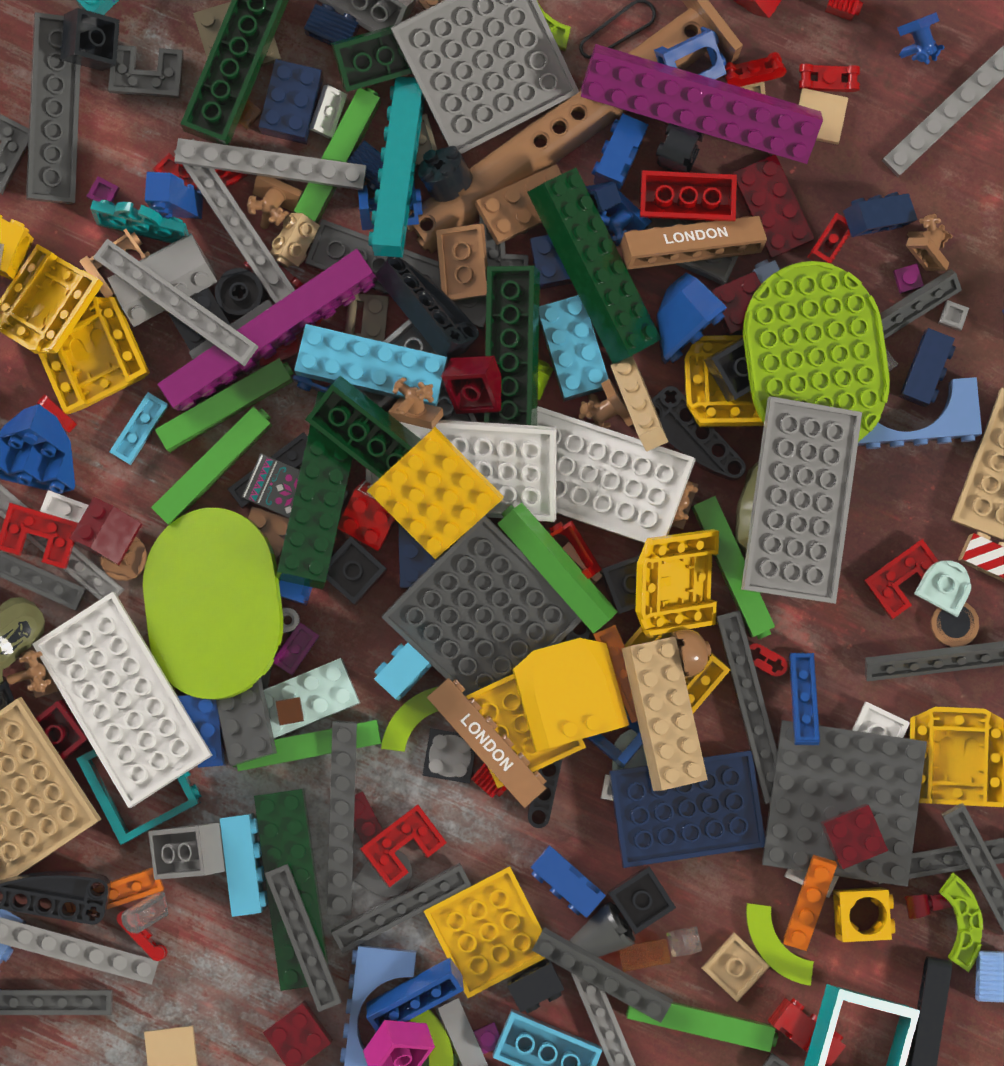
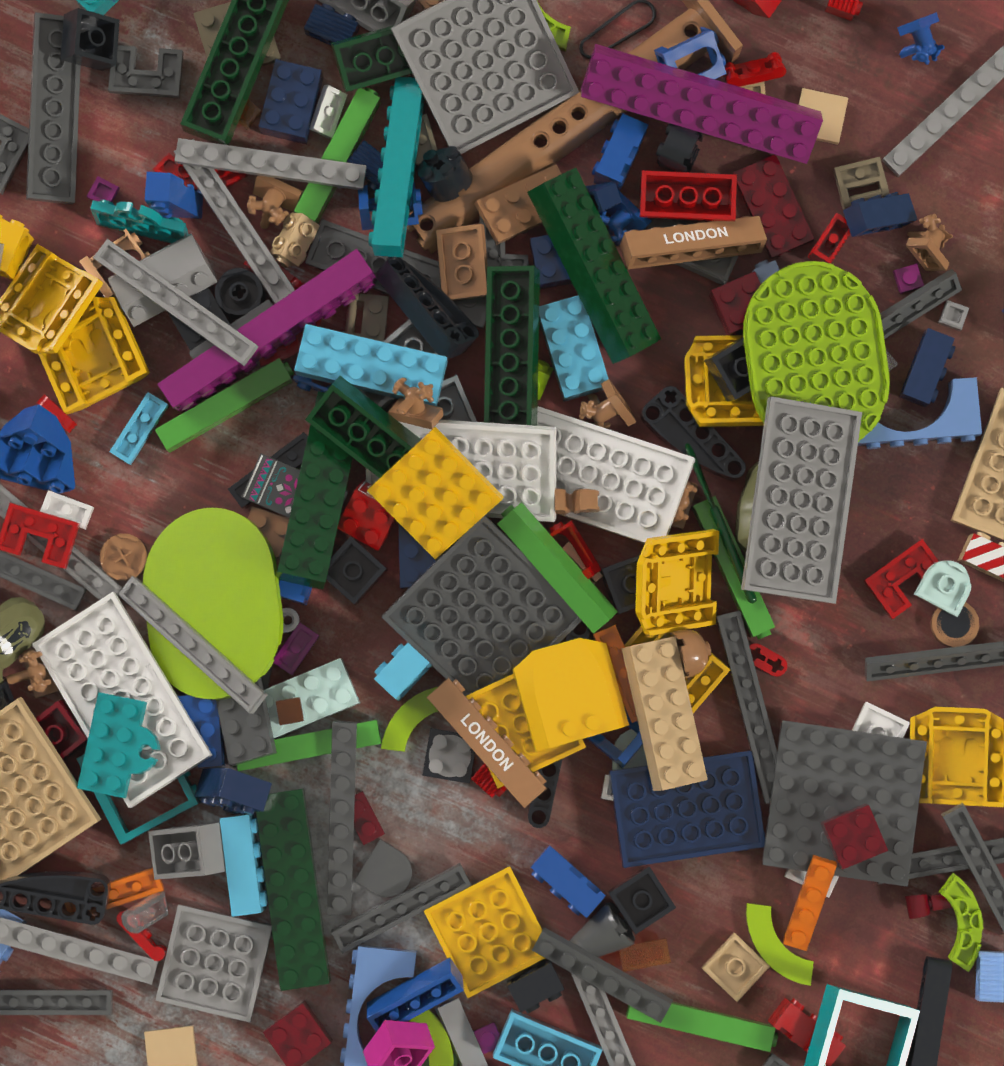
(105, 531): dark red slope -> none
(116, 746): none -> teal plate
(193, 645): none -> light grey tile
(212, 465): bright green brick -> none
(214, 963): none -> light grey plate
(232, 791): none -> dark blue brick
(303, 938): dark grey plate -> none
(382, 848): red plate -> none
(473, 384): dark red slope -> none
(579, 501): none -> medium nougat leg
(639, 403): tan brick -> none
(684, 941): clear plate -> none
(685, 314): blue brick -> none
(721, 525): none -> dark green piece
(804, 699): blue tile -> none
(829, 78): red plate -> none
(848, 932): yellow brick -> none
(860, 175): none -> dark tan plate

